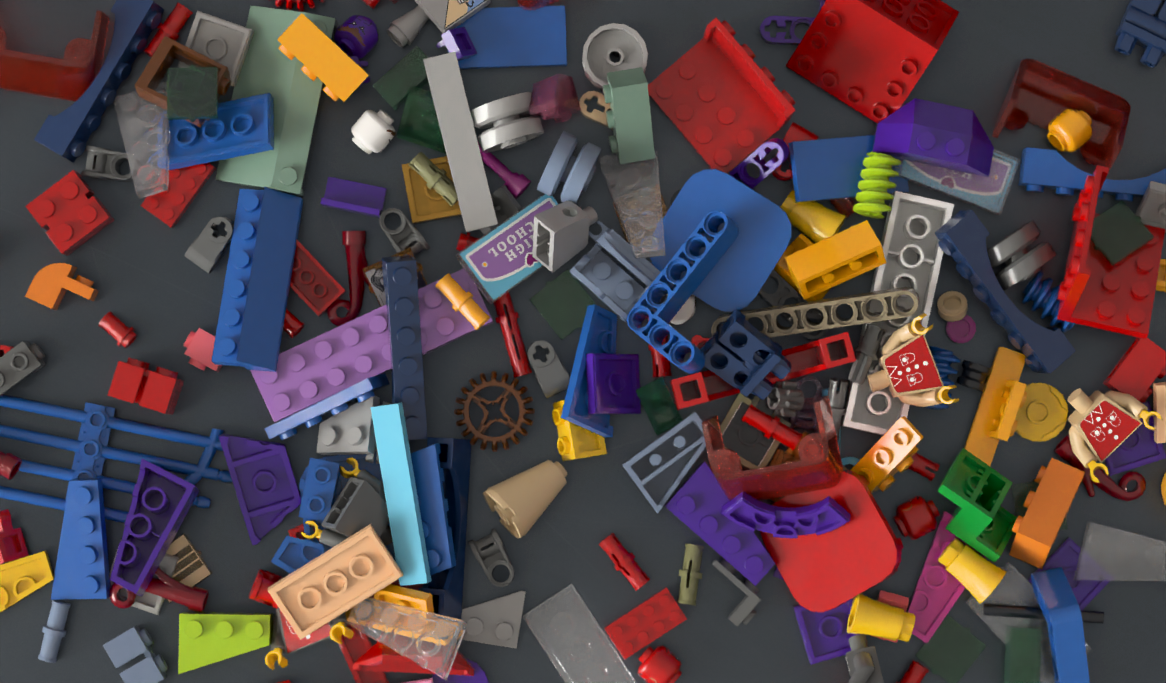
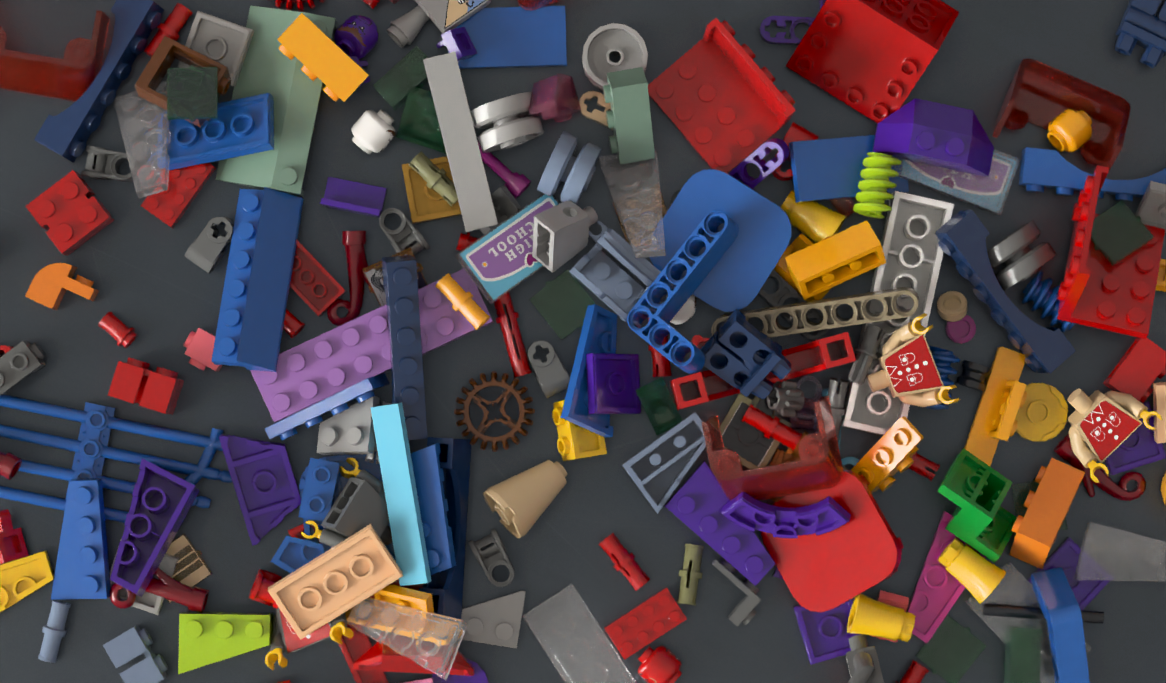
(916, 517): red head -> none

